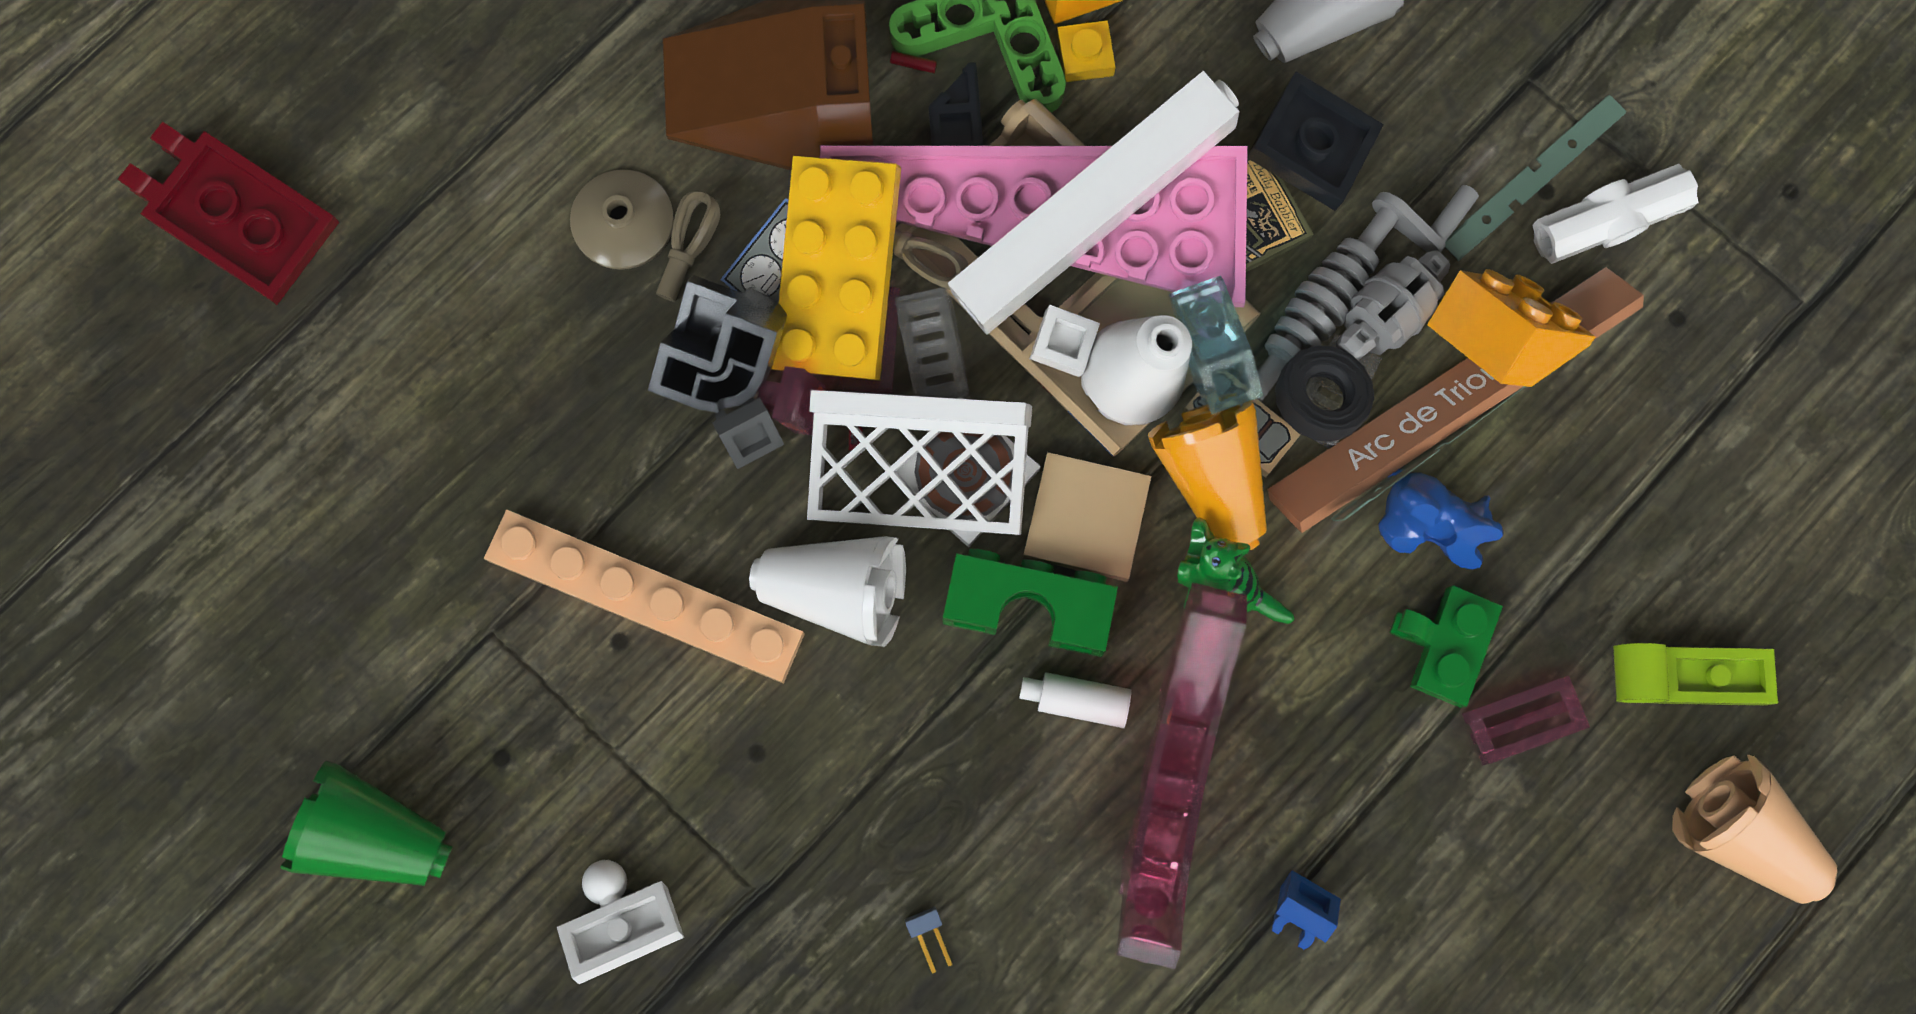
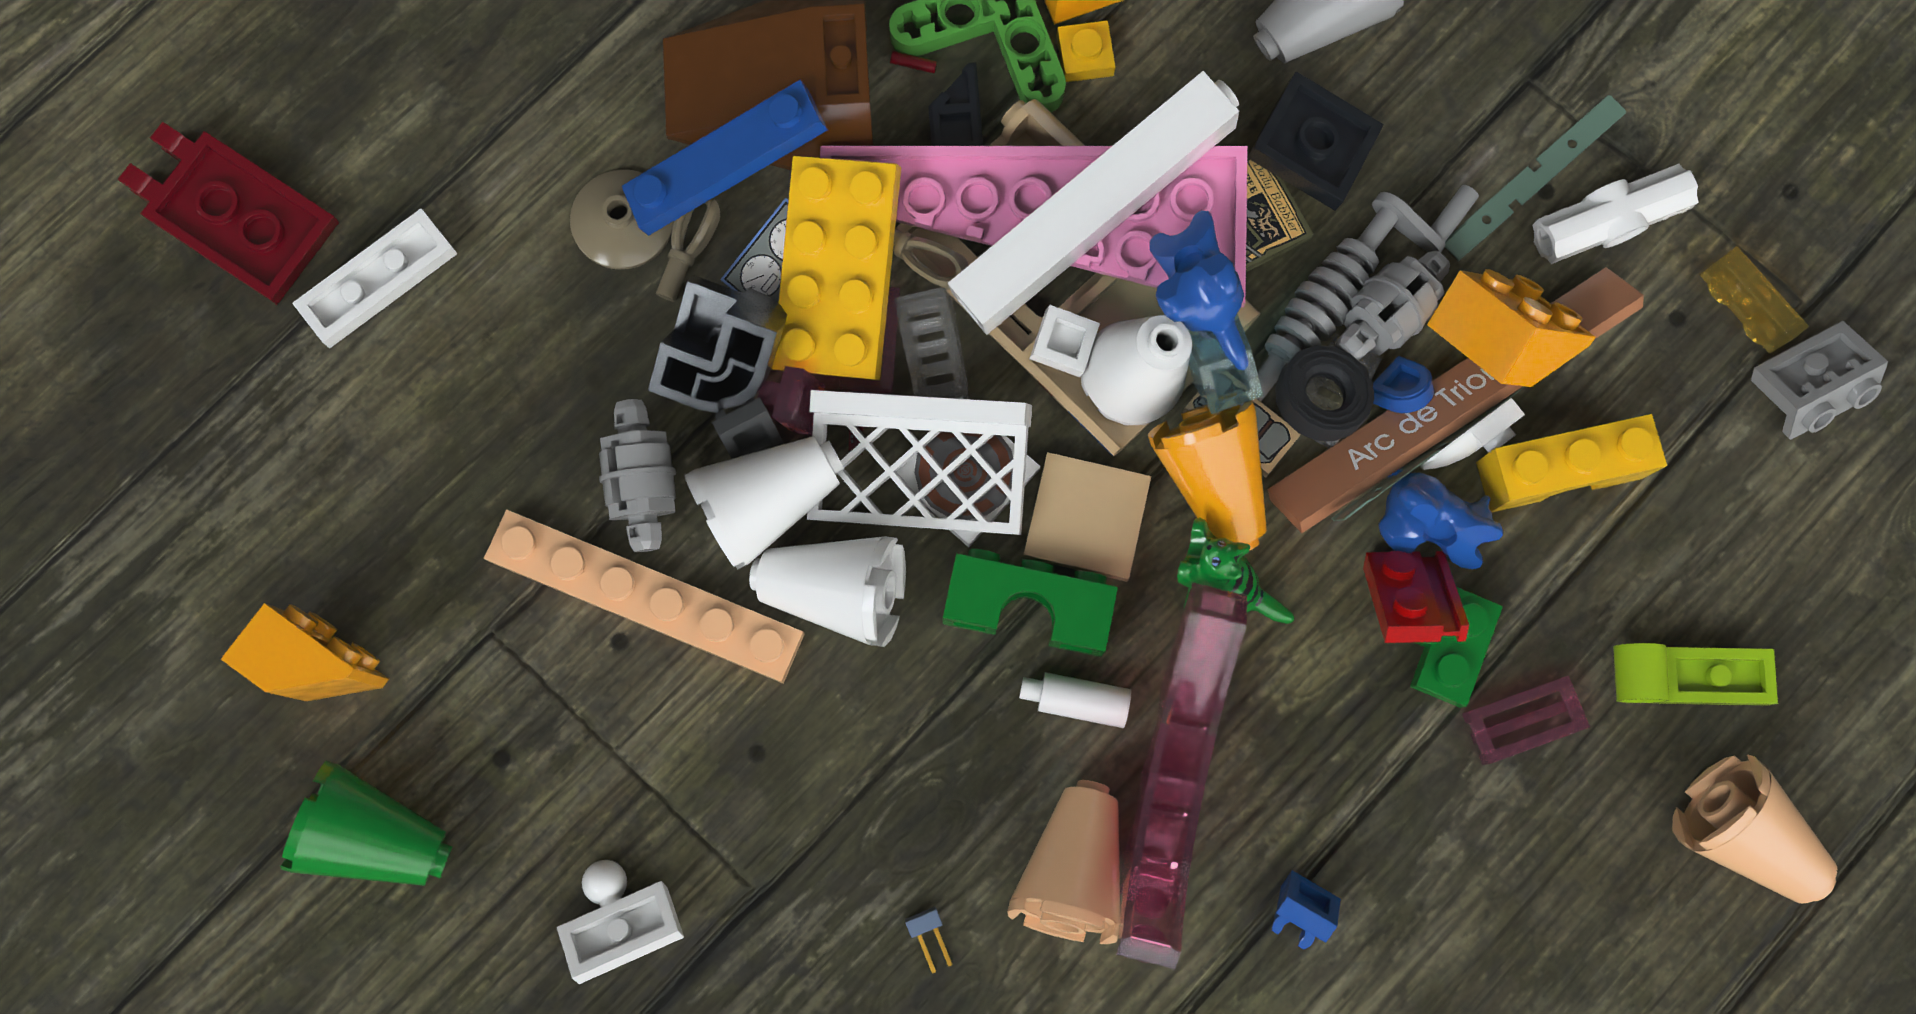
(299, 659): none -> light orange slope
(374, 278): none -> white plate
(637, 475): none -> light grey piece
(724, 157): none -> blue plate
(763, 494): none -> white cone
(1074, 869): none -> light nougat cone
(1201, 285): none -> blue animal
(1403, 386): none -> blue tile
(1415, 597): none -> red plate
(1488, 433): none -> white plate
(1571, 460): none -> yellow arch
(1753, 300): none -> clear yellow plate
(1821, 378): none -> light grey bracket

